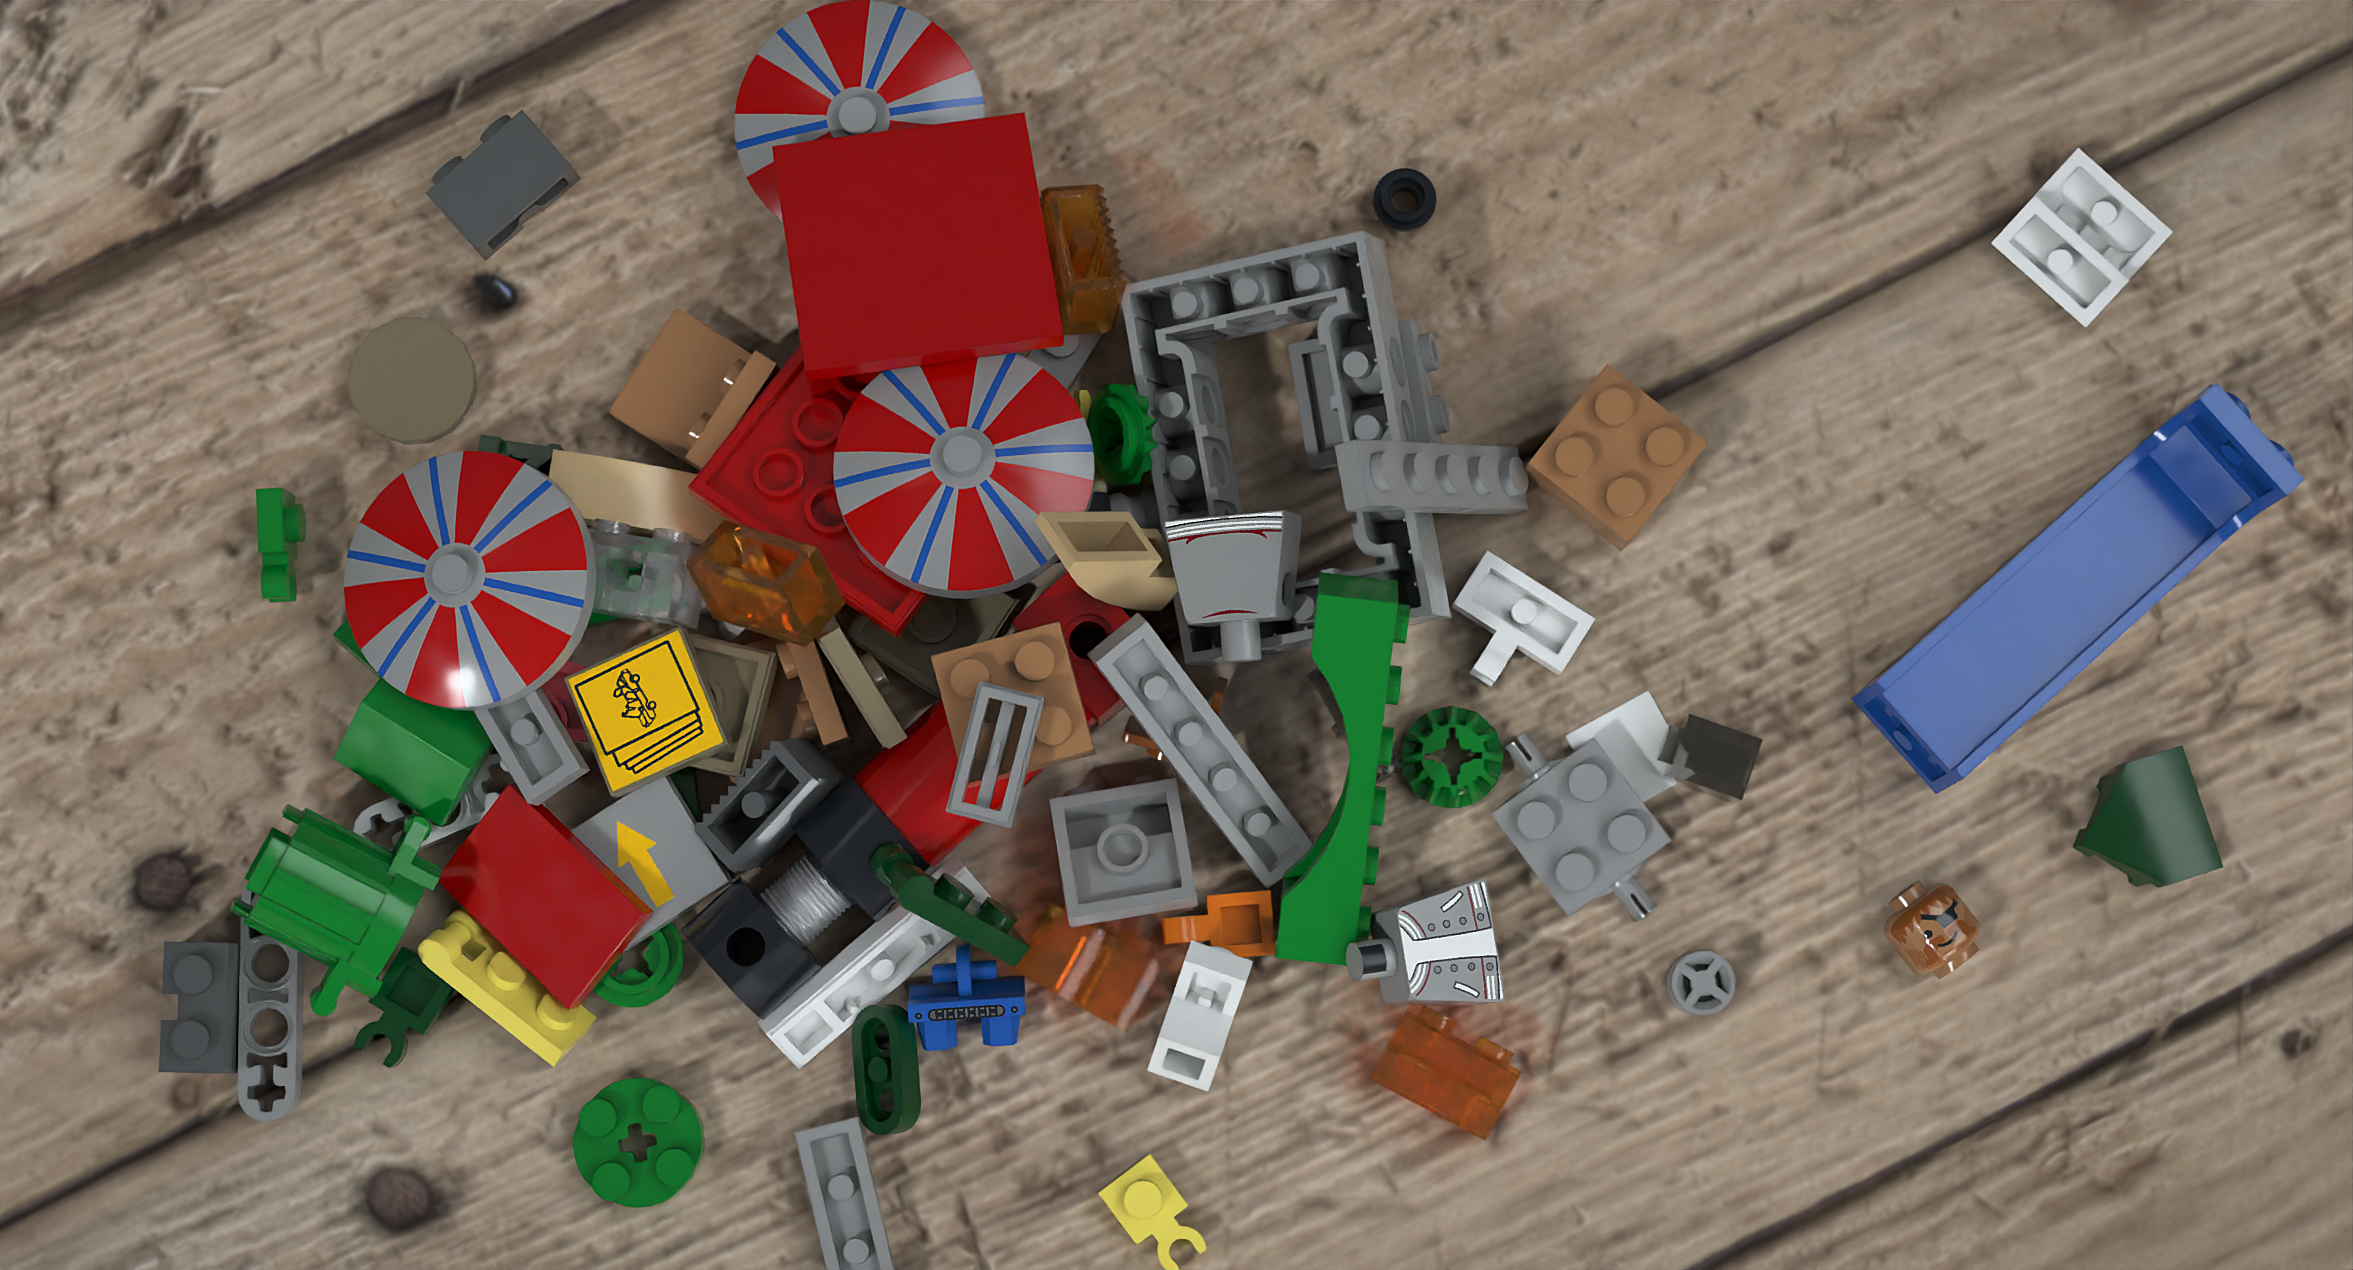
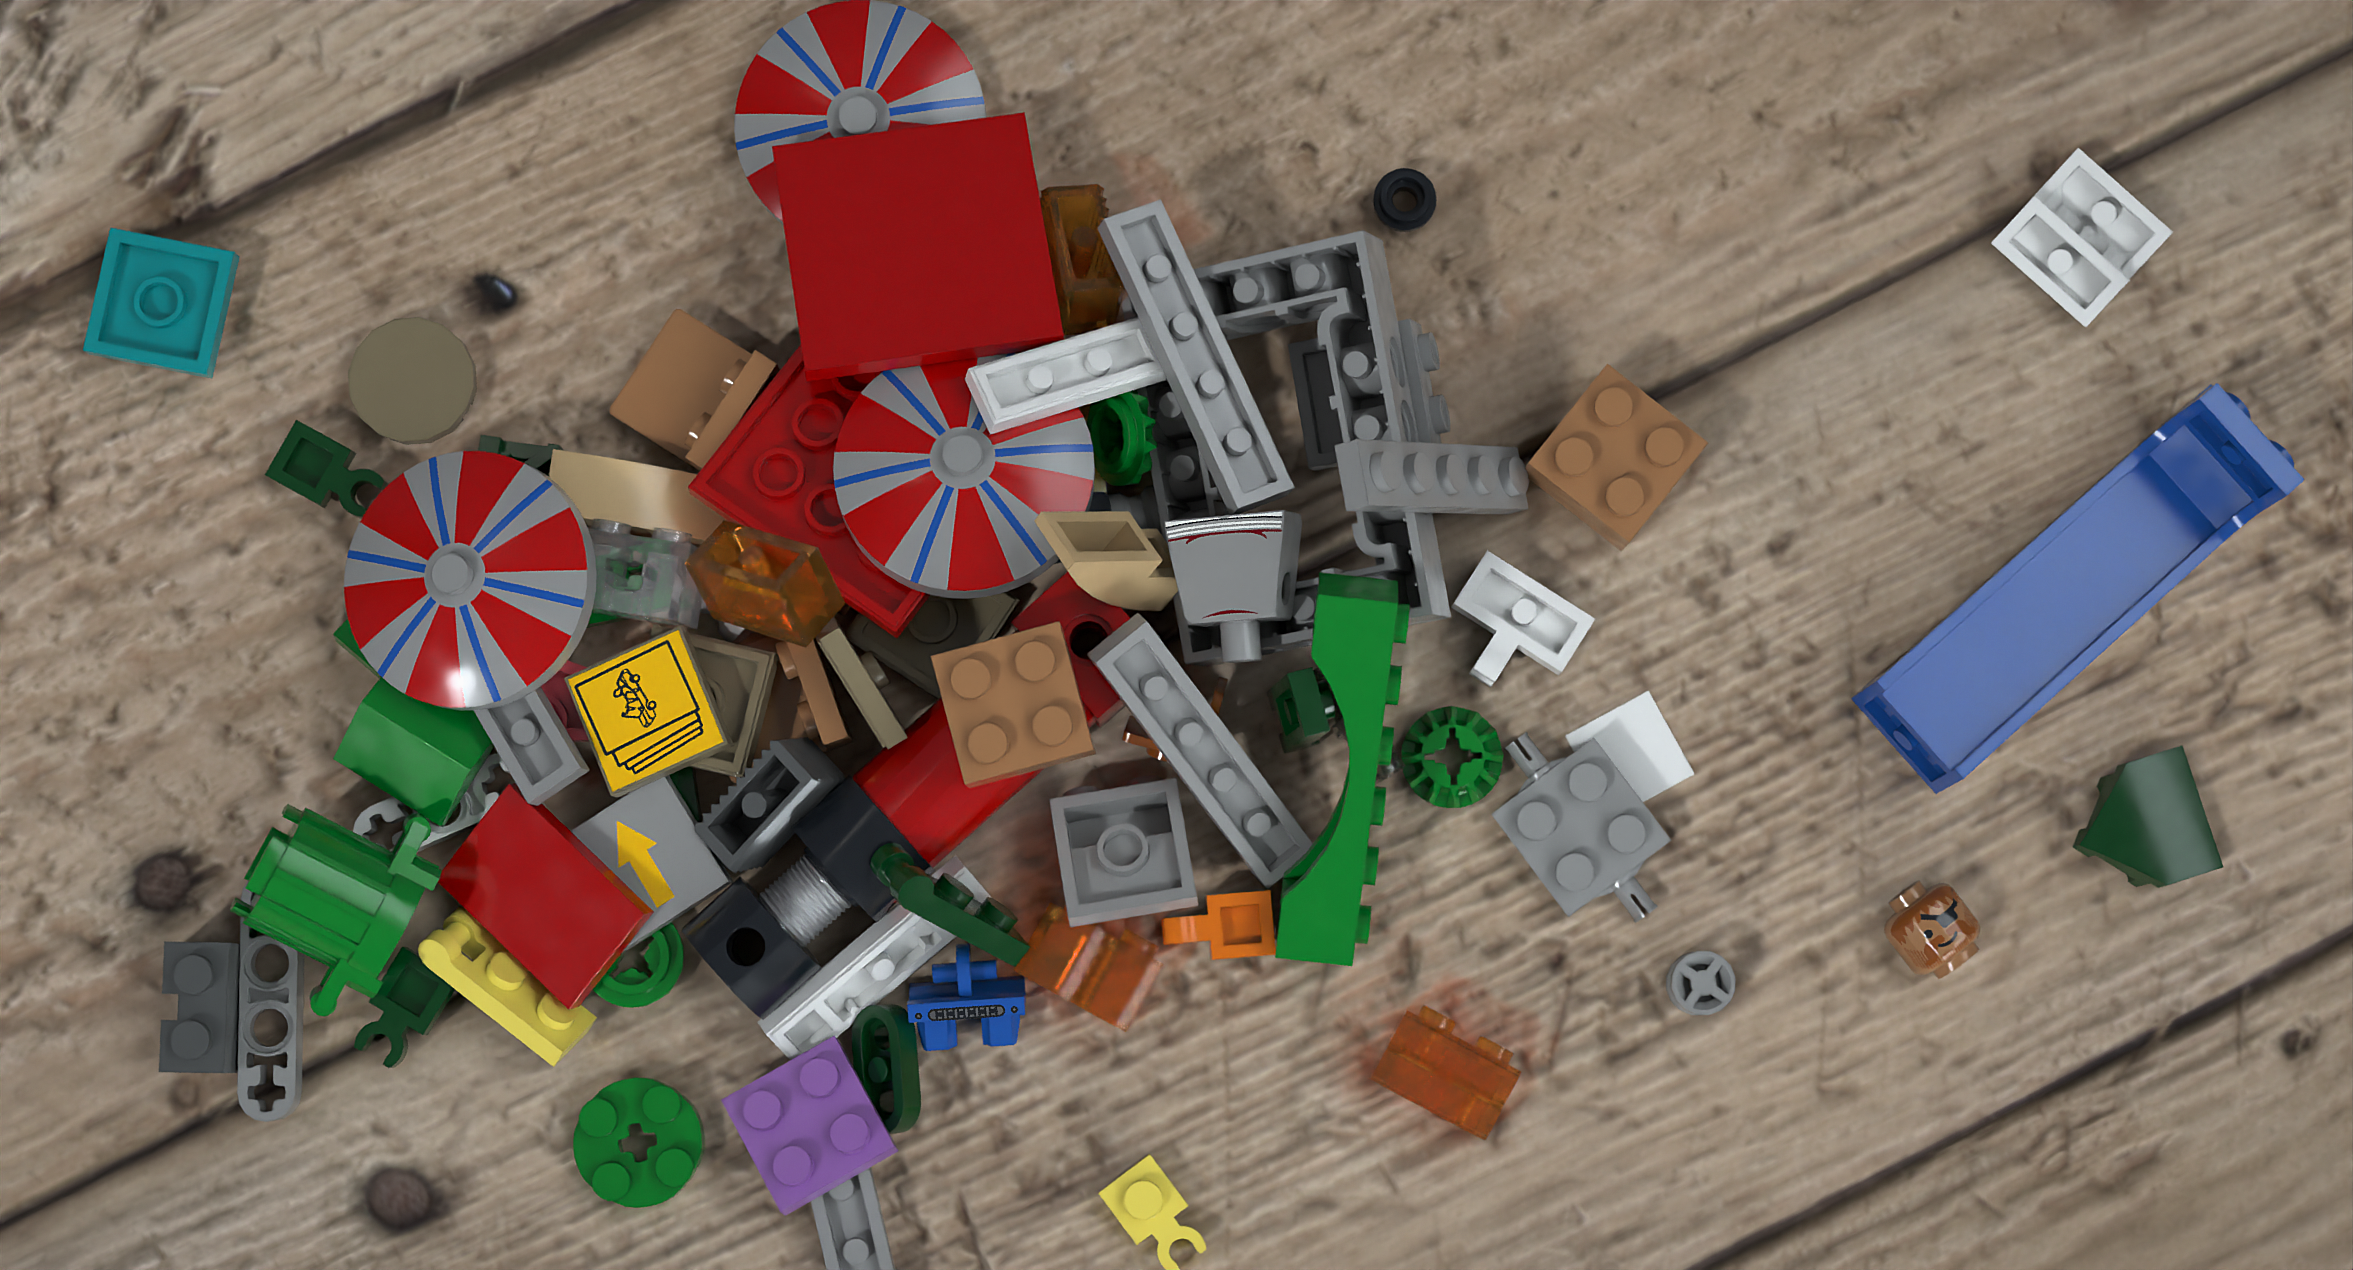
(161, 303): none -> teal plate
(278, 530): green plate -> none
(319, 468): none -> dark green plate
(501, 183): dark grey brick -> none
(809, 1125): none -> medium lavender plate
(1009, 699): light grey tile -> none
(1064, 375): none -> white tile
(1195, 357): none -> light grey plate
(1200, 1015): white brick -> none
(1302, 709): none -> dark green plate
(1433, 950): light grey torso -> none
(1709, 757): clear smoke brick -> none

